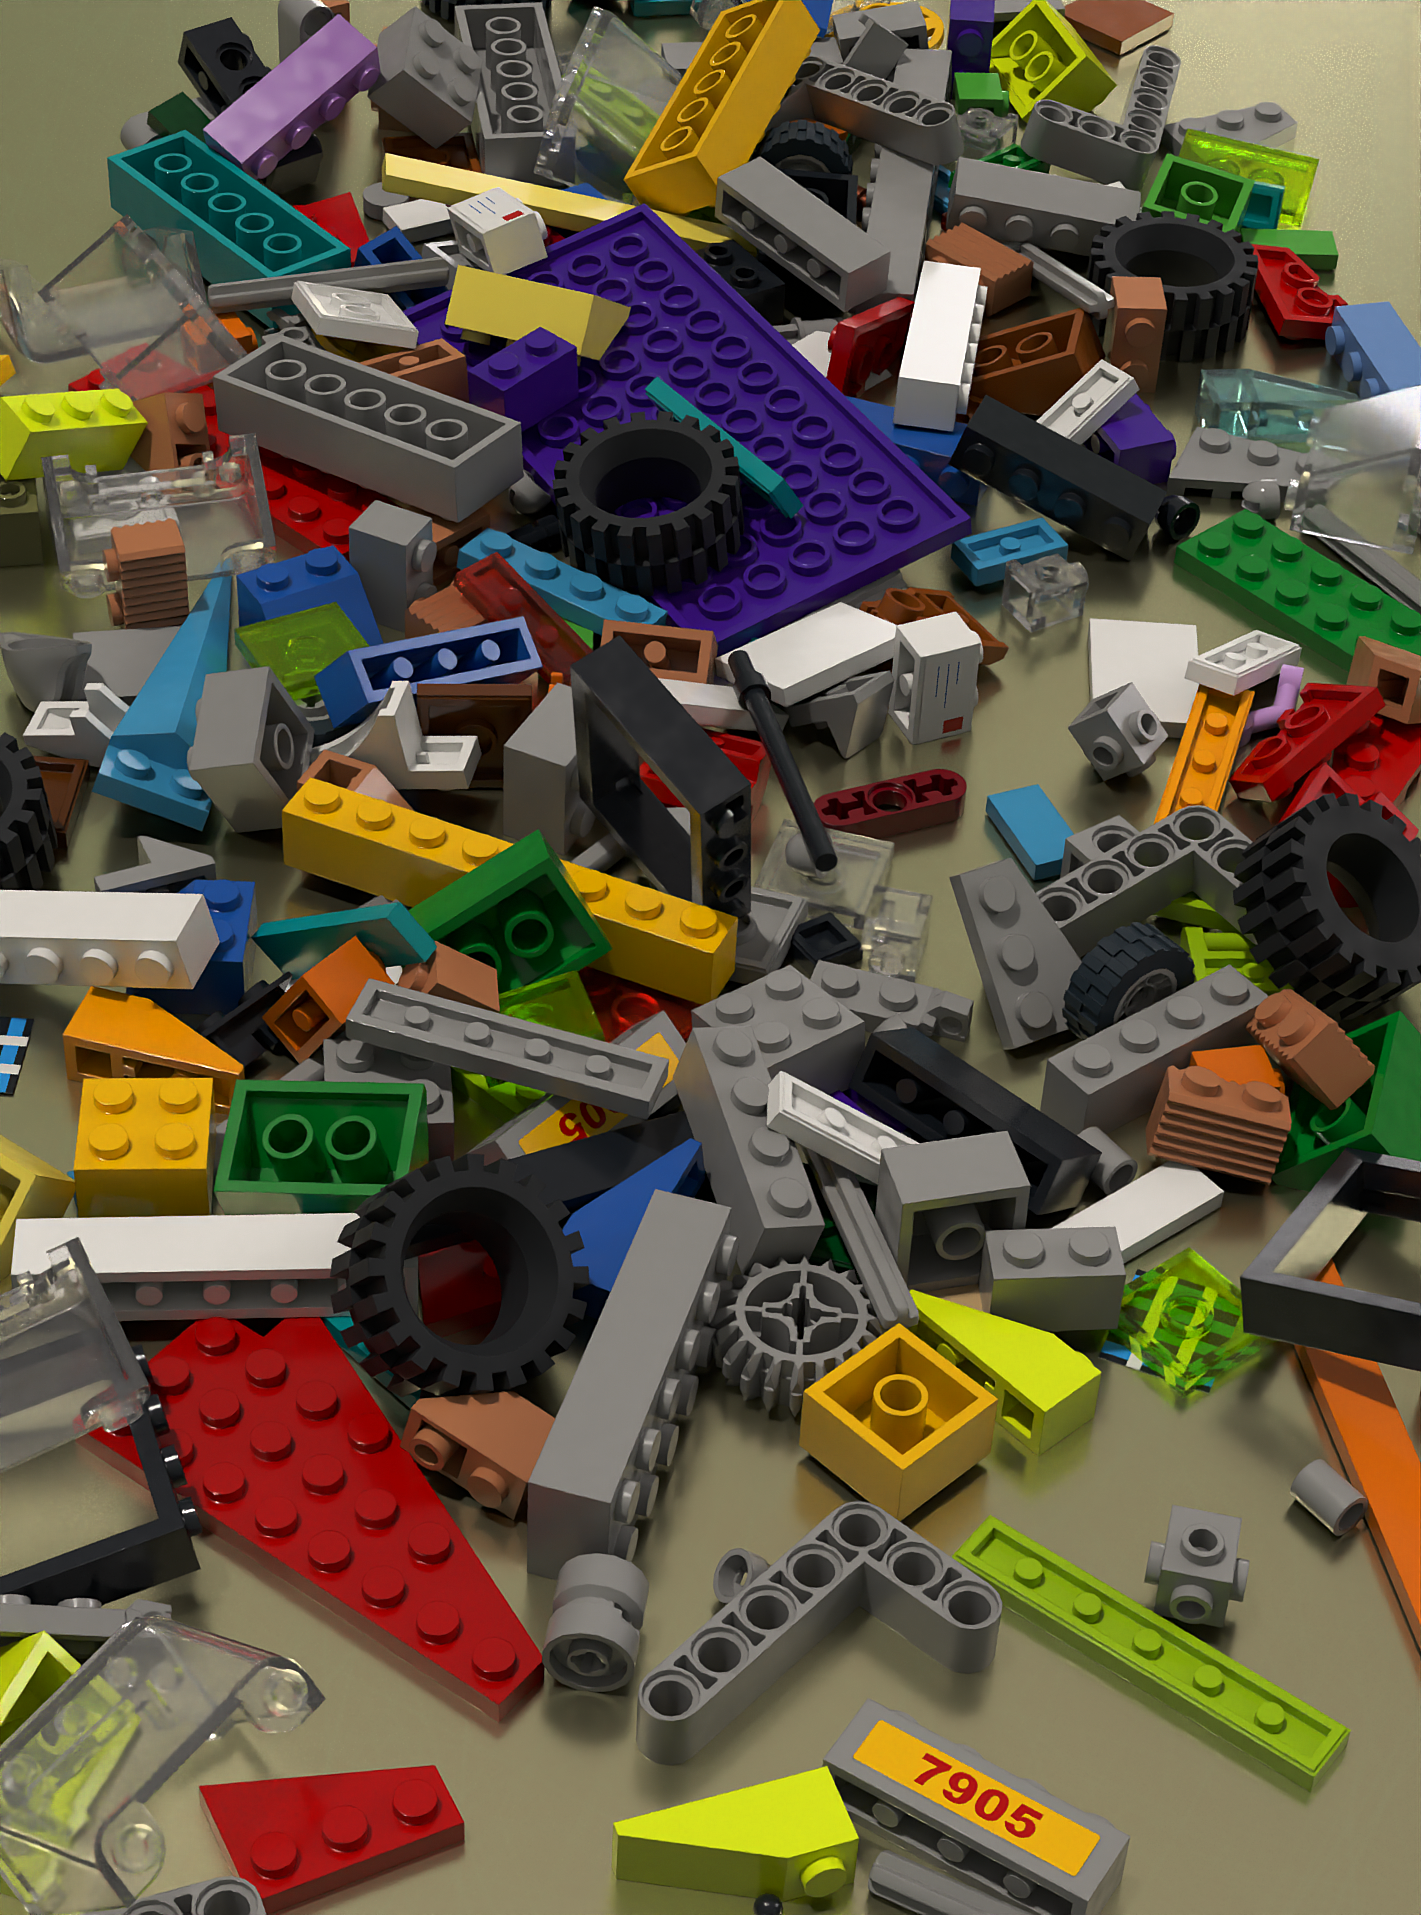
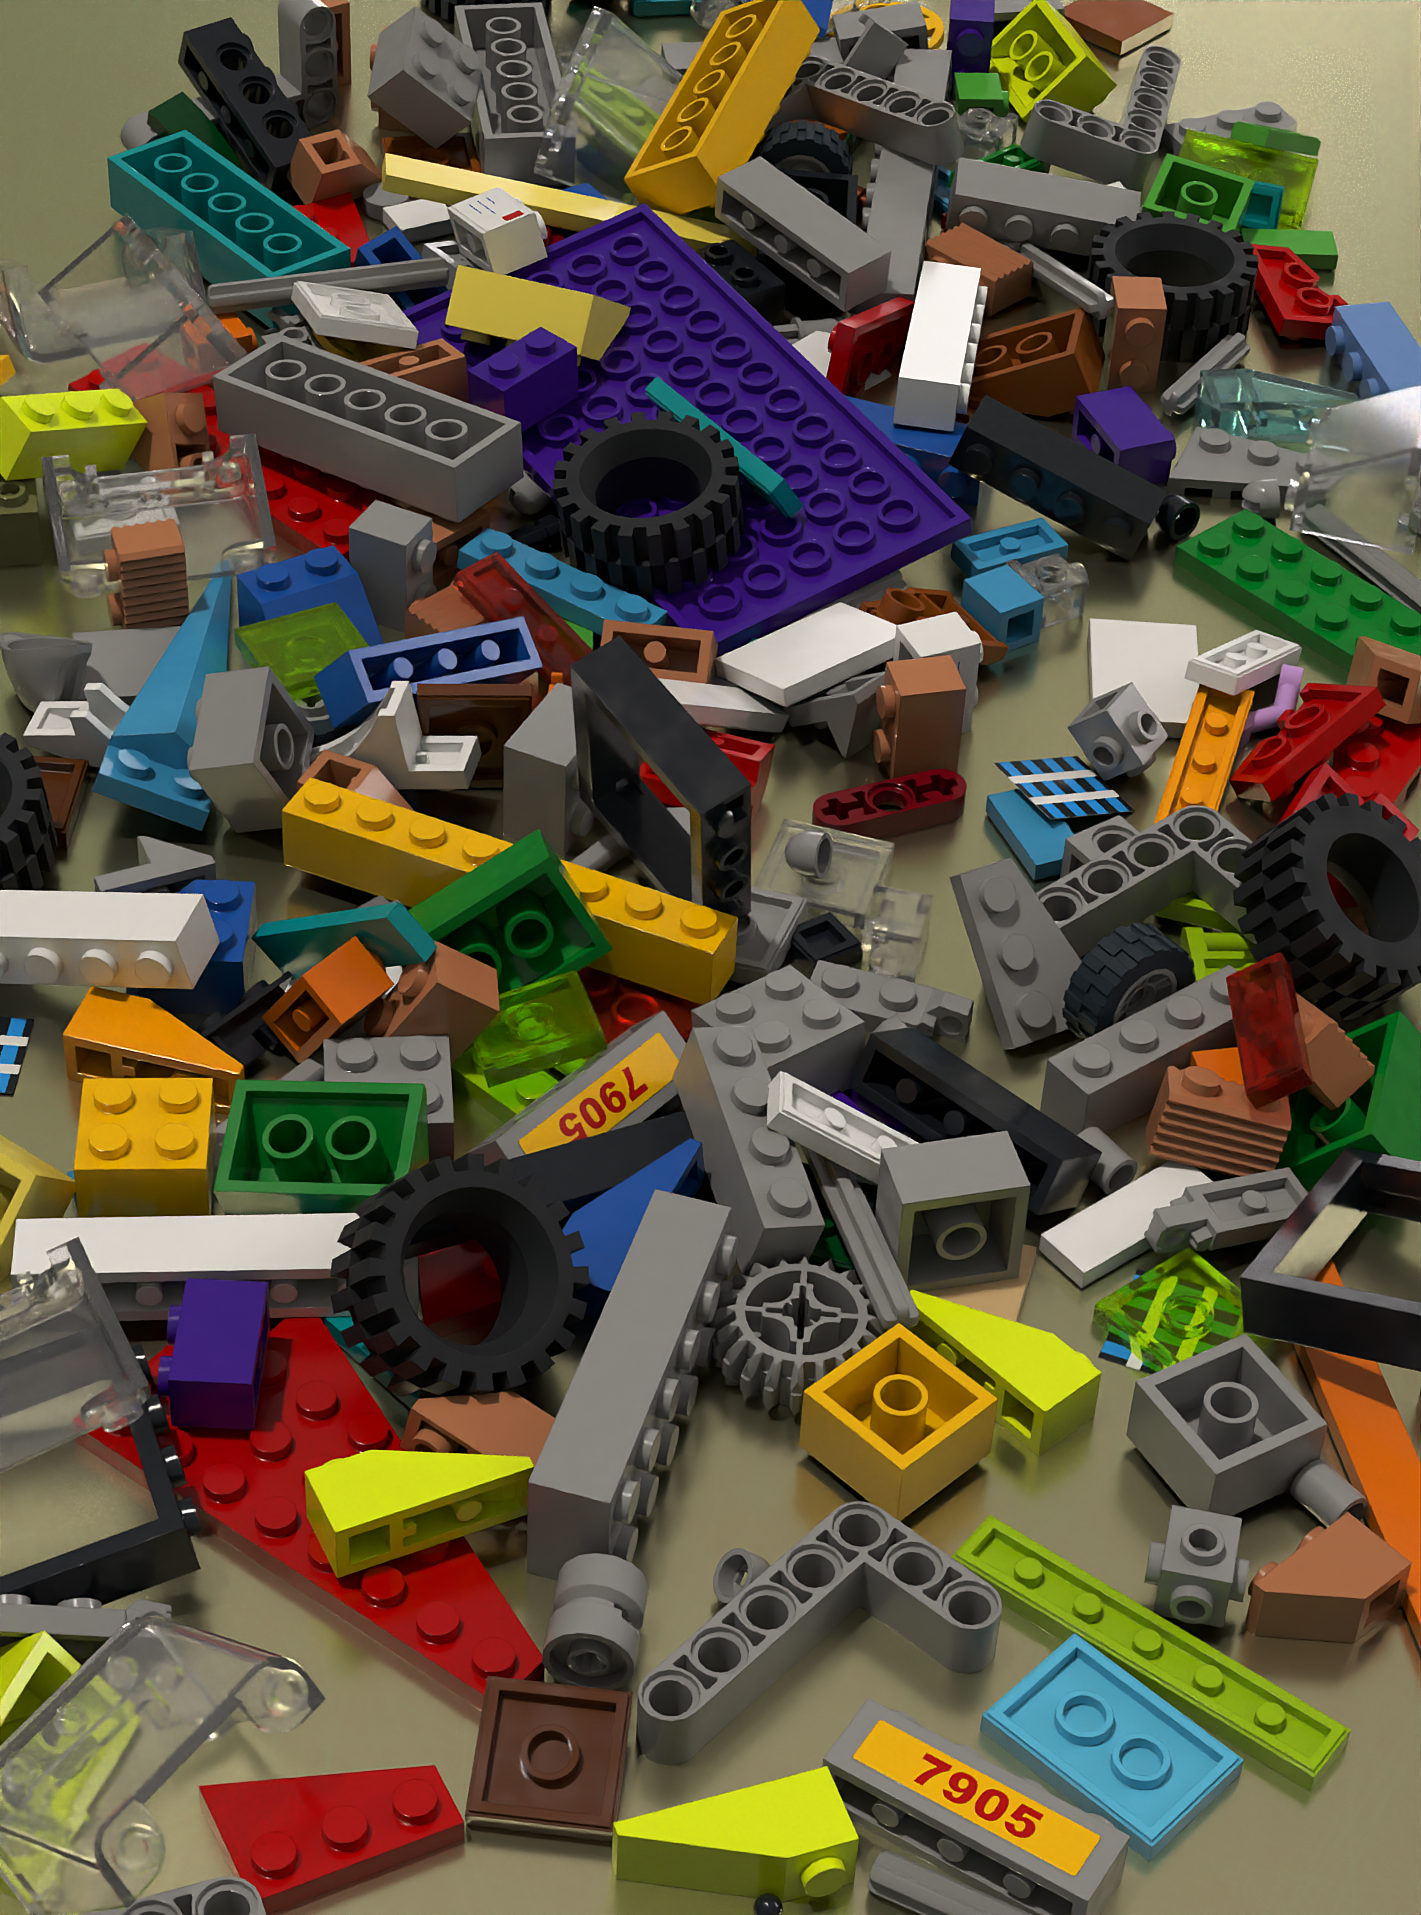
(216, 1354): none -> dark purple brick
(295, 98): medium lavender brick -> none
(330, 167): none -> nougat slope
(407, 1501): none -> neon yellow slope
(507, 1048): light grey plate -> none
(549, 1758): none -> reddish brown tile
(754, 697): black bar -> none
(919, 716): none -> nougat brick
(1004, 606): none -> dark azure brick
(1053, 1277): light grey brick -> none
(1063, 787): none -> sticker
(1090, 402): white tile -> none
(1111, 1745): none -> medium azure tile
(1224, 355): none -> light grey axle
(1225, 1427): none -> light grey brick
(1226, 1212): none -> light grey hinge
(1268, 1030): none -> clear red tile
(1275, 138): none -> bright green tile
(1330, 1587): none -> nougat slope

